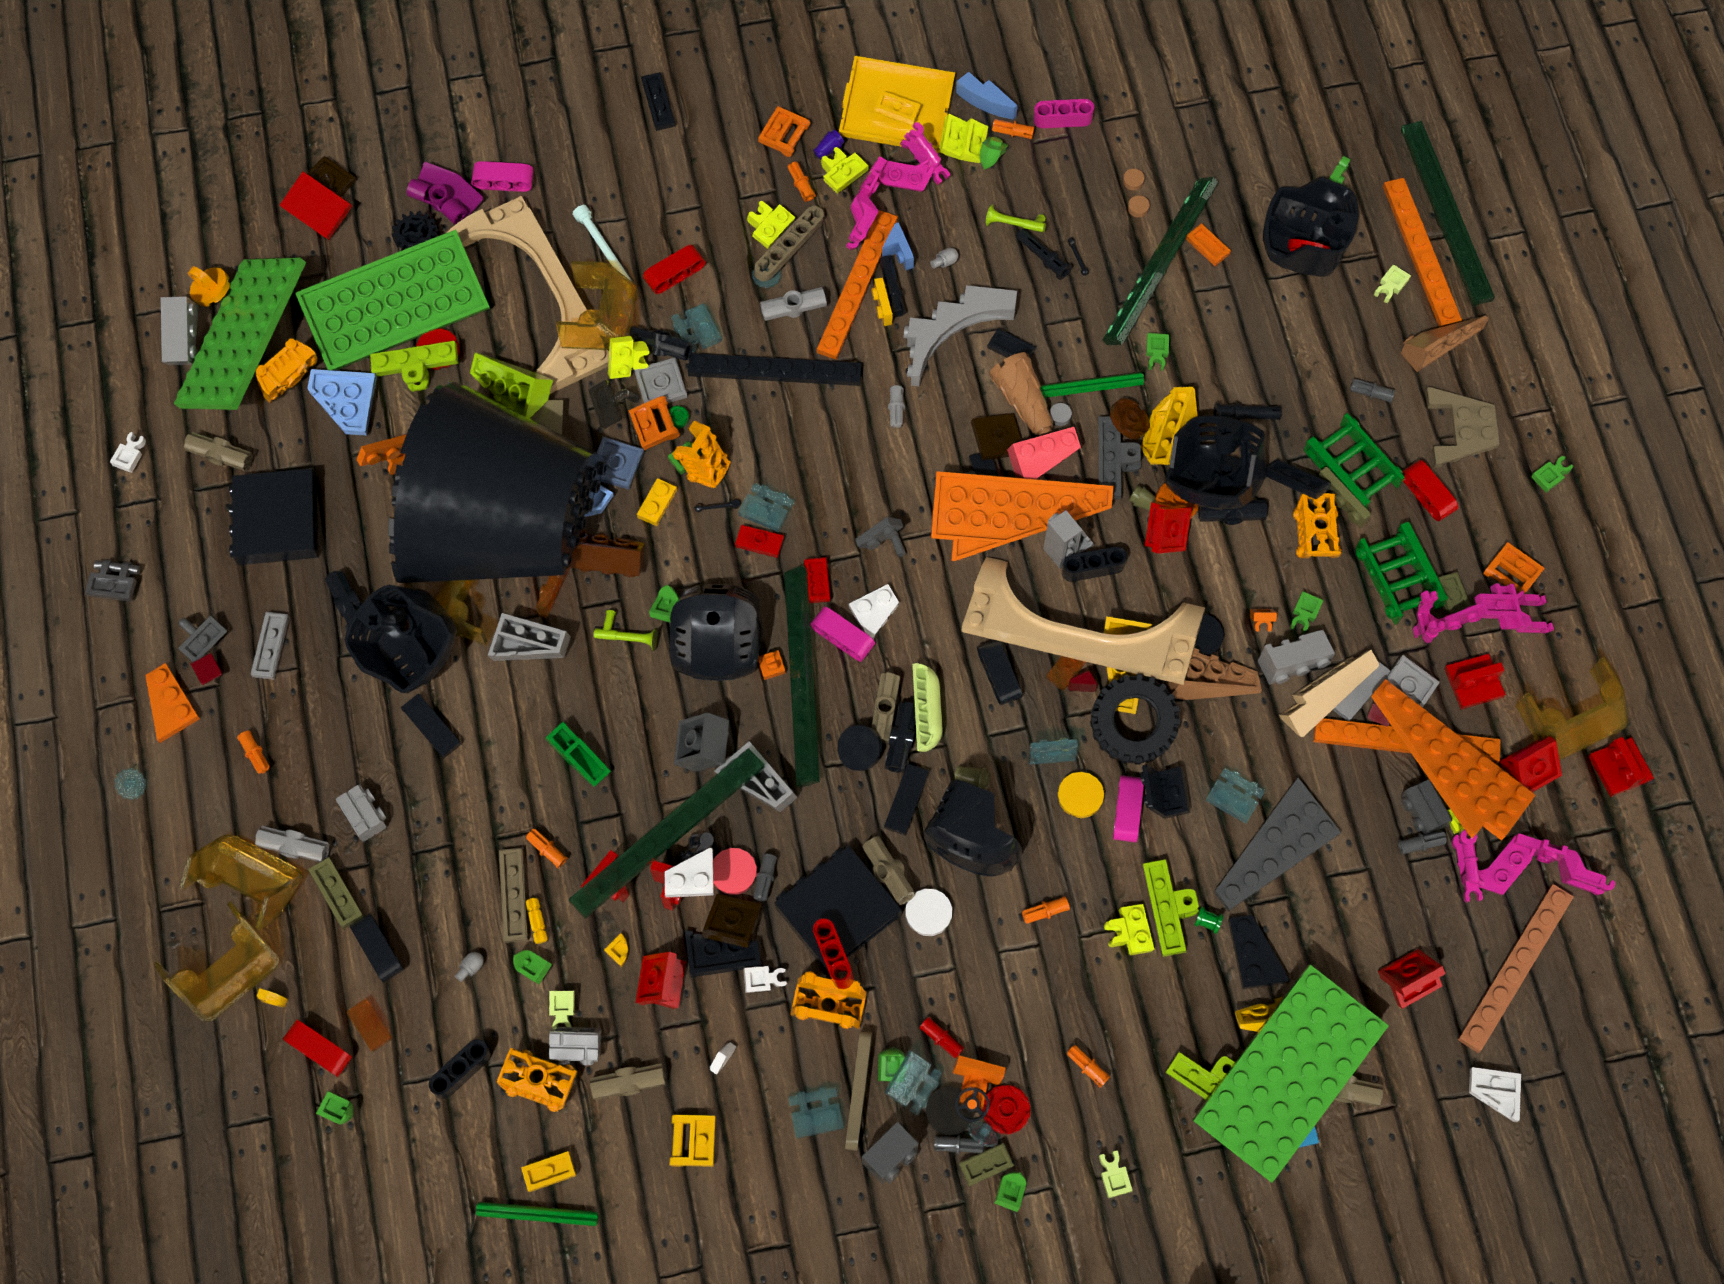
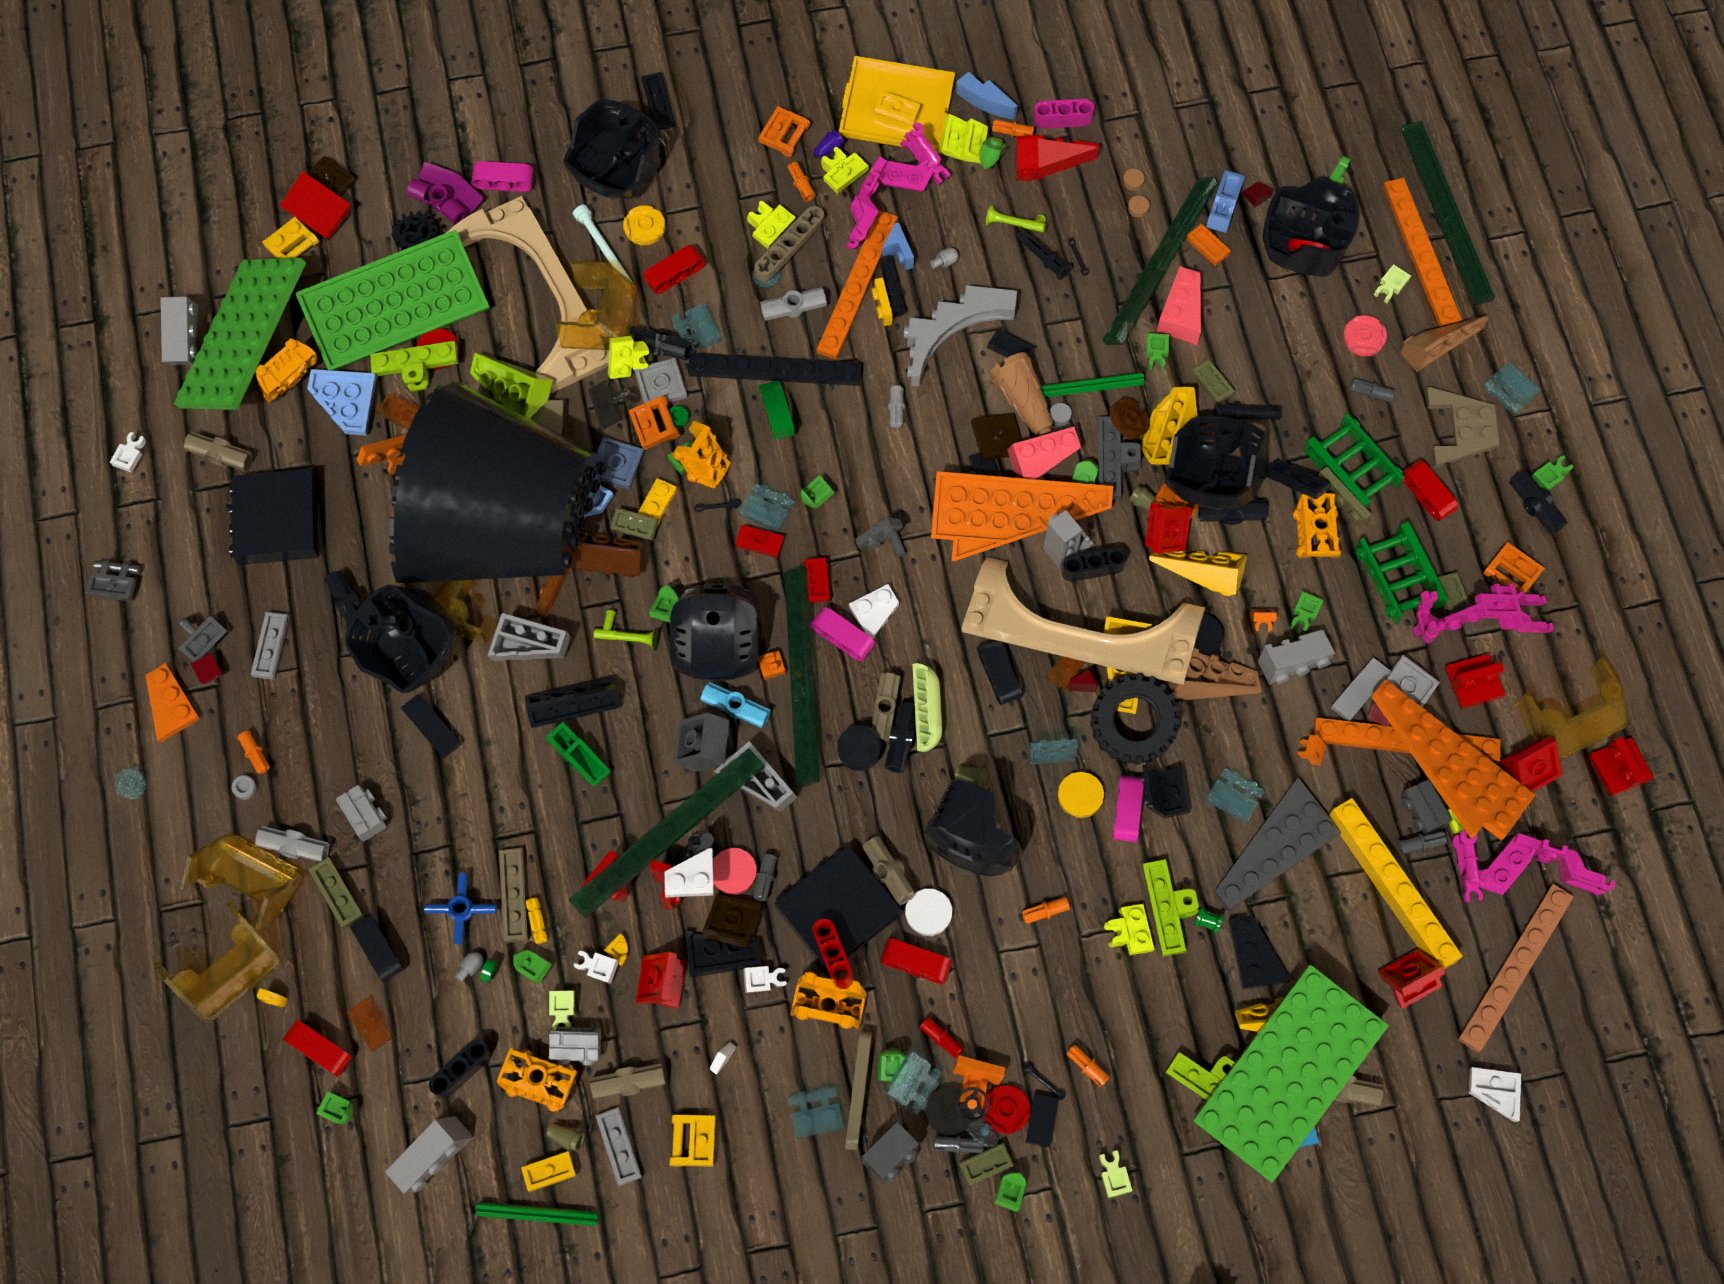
(208, 285): light orange tile -> none
(244, 787): none -> light grey tile
(288, 237): none -> yellow plate
(397, 411): none -> clear orange plate
(428, 1154): none -> light grey wedge
(460, 918): none -> blue bar
(488, 970): none -> green tile
(546, 848): orange axle -> none
(567, 1137): none -> olive cone
(572, 702): none -> black fence
(599, 967): none -> white plate
(609, 171): none -> black piece
(618, 1146): none -> light grey tile
(634, 524): none -> olive plate
(644, 225): none -> yellow tile
(748, 711): none -> medium azure piece
(776, 410): none -> green slope
(816, 492): none -> bright green plate
(906, 799): black tile -> none
(916, 961): none -> red beam
(1041, 157): none -> red wedge
(1041, 1120): none -> black tile
(1058, 1094): none -> black hinge
(1085, 472): none -> bright green plate
(1183, 308): none -> coral wedge
(1212, 381): none -> olive plate
(1216, 572): none -> yellow wedge
(1225, 201): none -> medium blue slope
(1257, 193): none -> dark red slope
(1314, 749): none -> orange tile
(1327, 692): tan wedge -> none
(1364, 335): none -> coral tile
(1394, 884): none -> yellow brick
(1516, 384): none -> clear light blue plate
(1538, 502): none -> black piece

